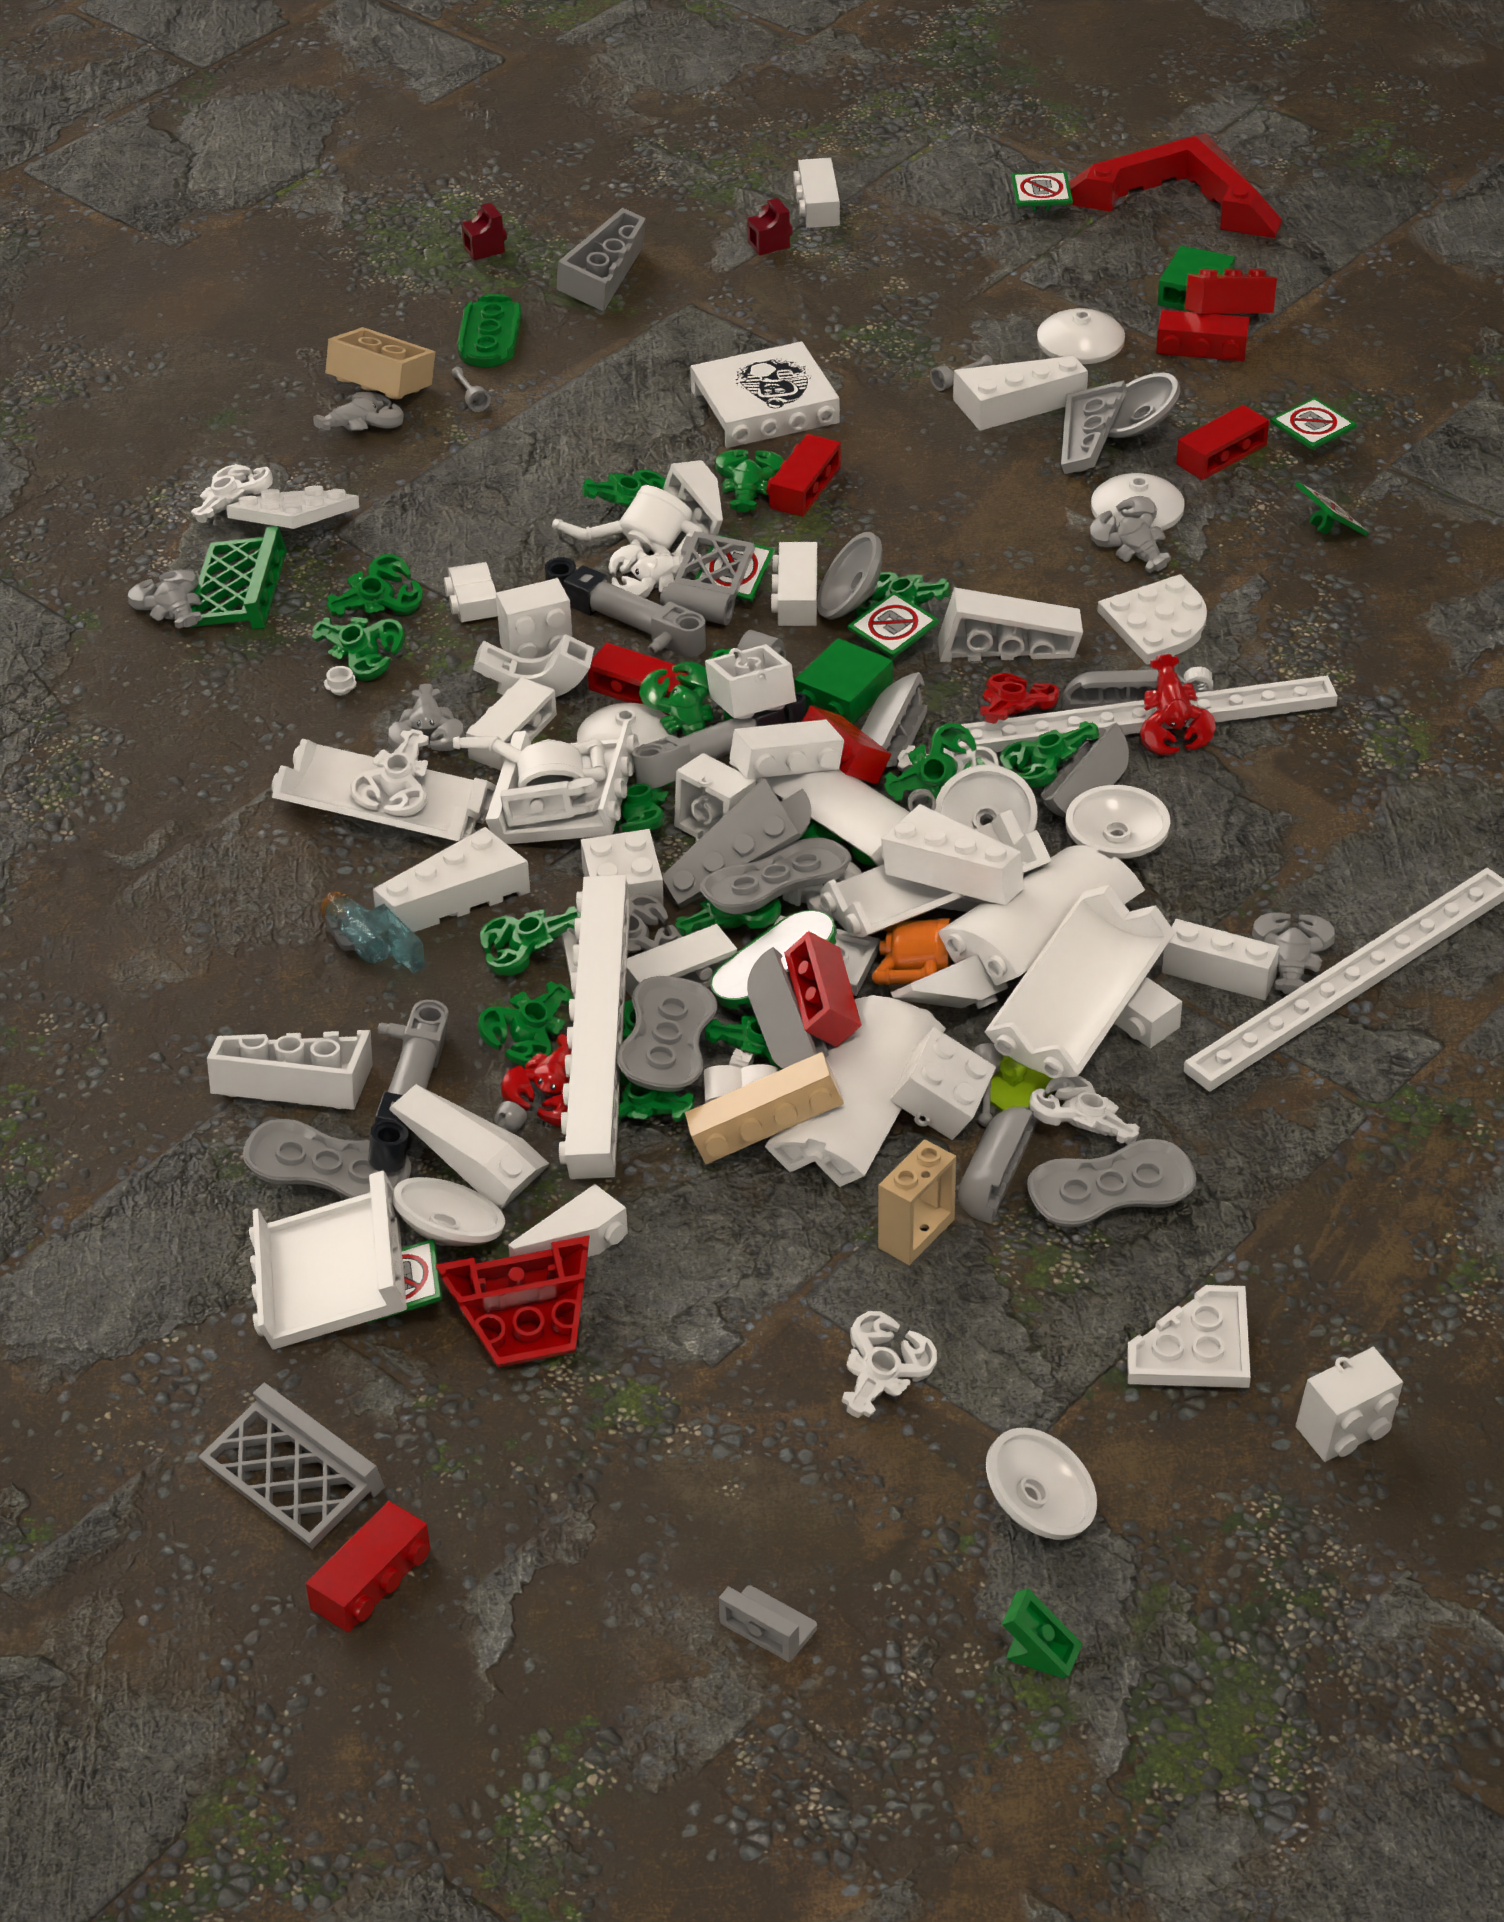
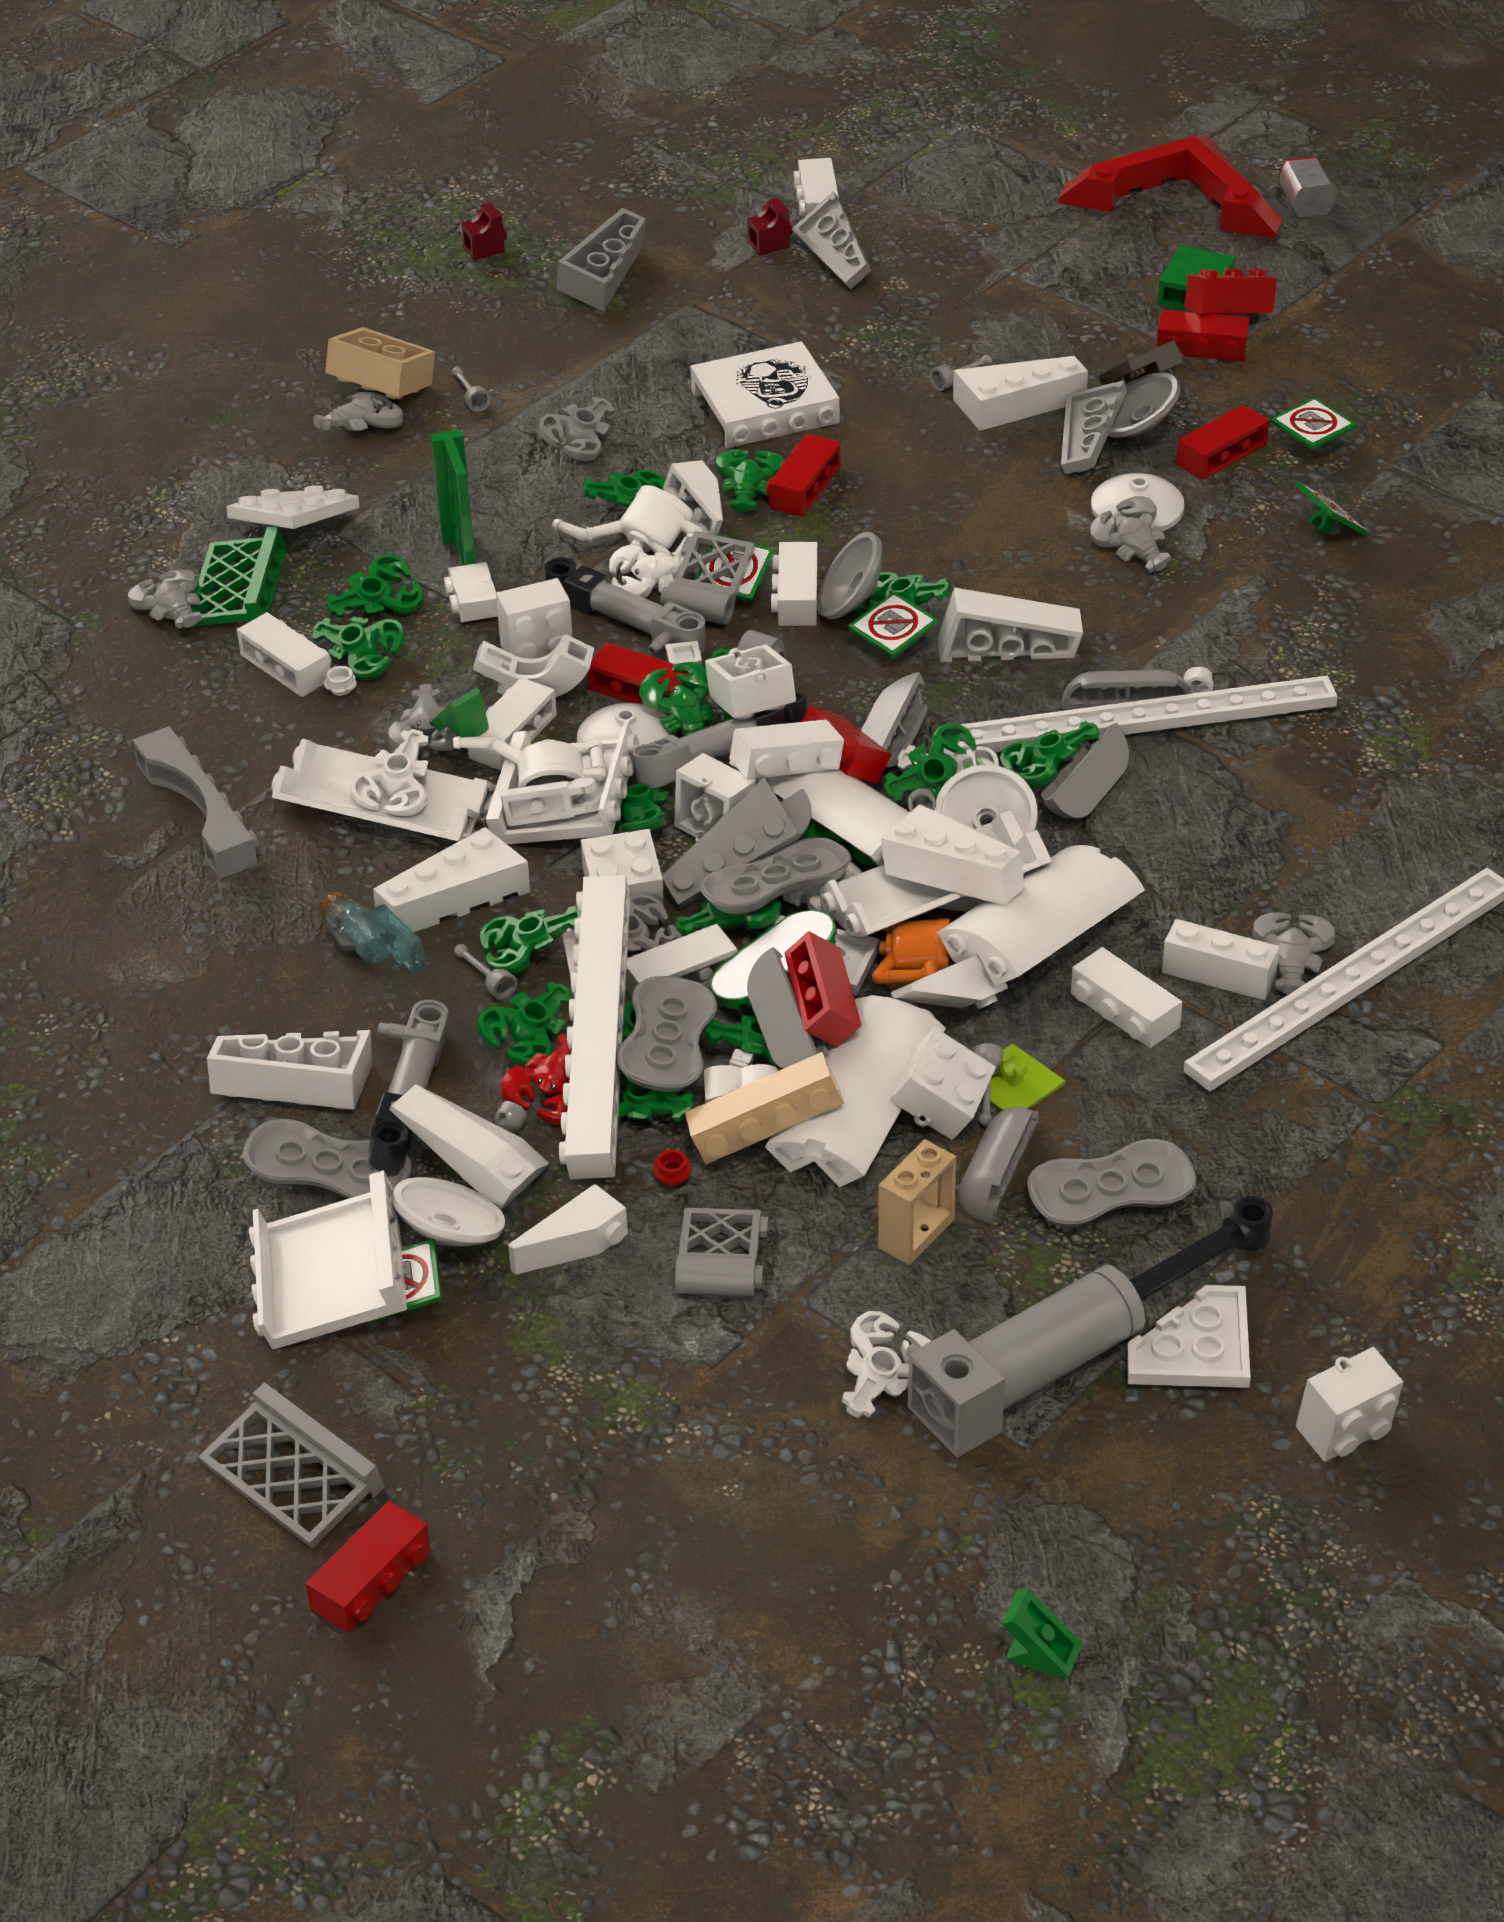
(169, 764): none -> light grey arch
(228, 487): white animal -> none
(284, 654): none -> white brick
(453, 492): none -> green fence
(464, 715): none -> green slope
(489, 331): green tile -> none
(498, 981): none -> light grey hinge
(523, 1303): red wedge -> none
(580, 429): none -> light grey animal
(672, 1167): none -> red plate
(683, 652): none -> white plate
(718, 1269): none -> light grey piece
(765, 1621): light grey panel -> none
(833, 241): none -> light grey wing
(845, 680): green brick -> none
(966, 1385): none -> light grey piece
(1008, 696): red animal -> none
(1041, 189): piece -> none
(1041, 1483): white dish -> none
(1079, 984): white cylinder -> none
(1081, 1109): white animal -> none
(1082, 334): white dish -> none
(1118, 821): white dish -> none
(1157, 360): none -> dark brown plate
(1157, 617): white plate -> none
(1174, 710): red animal -> none
(1306, 187): none -> flat silver piece

